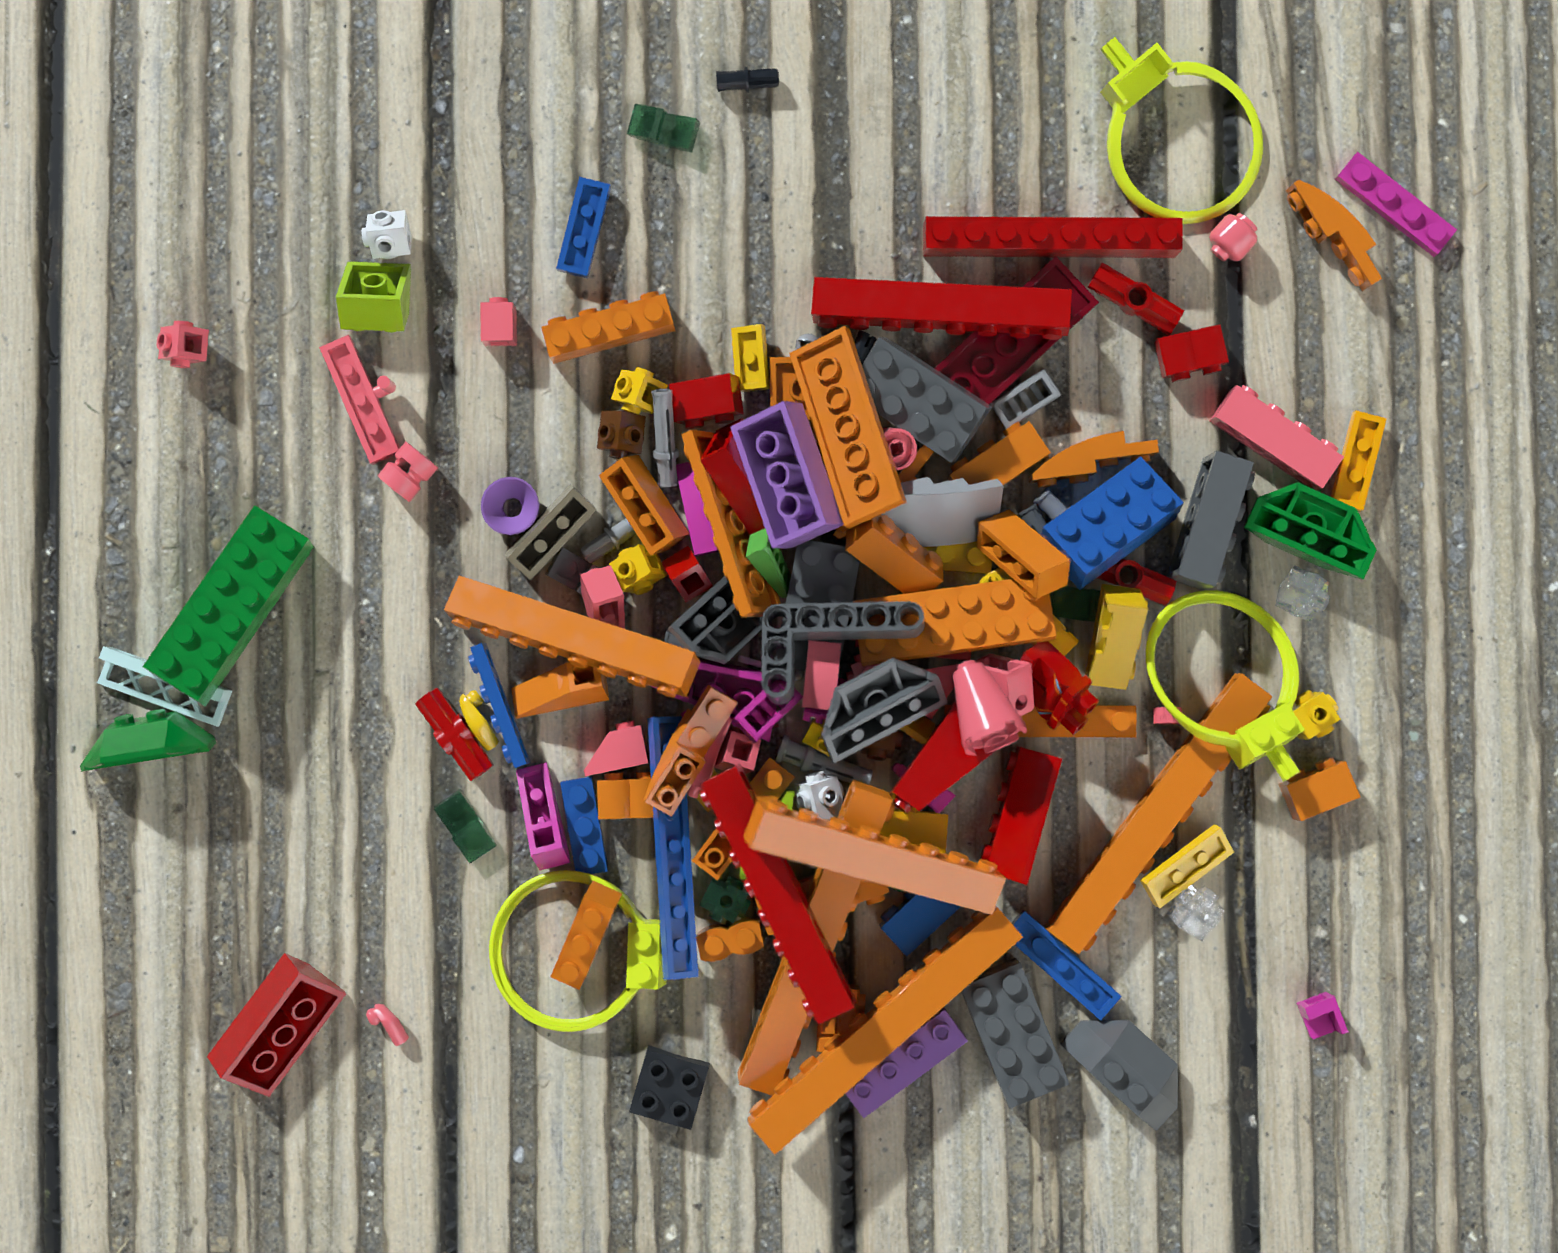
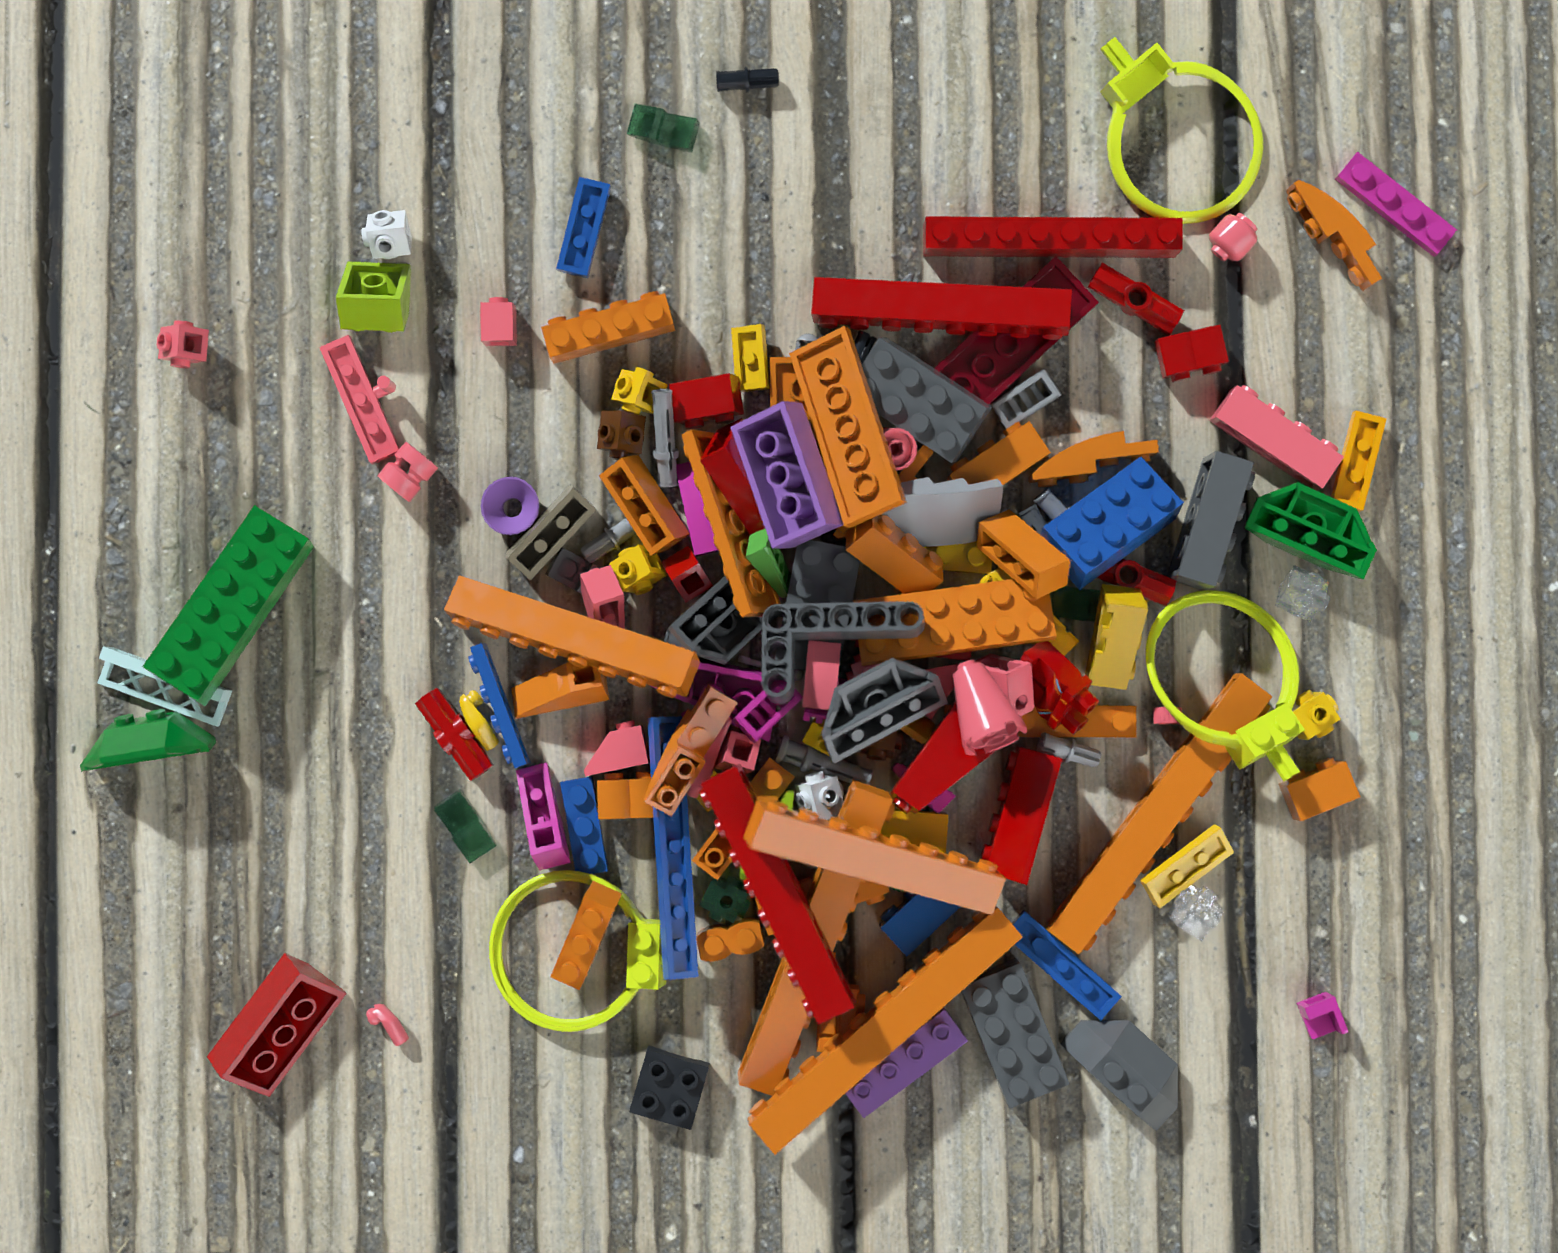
(1068, 750): none -> light grey axle

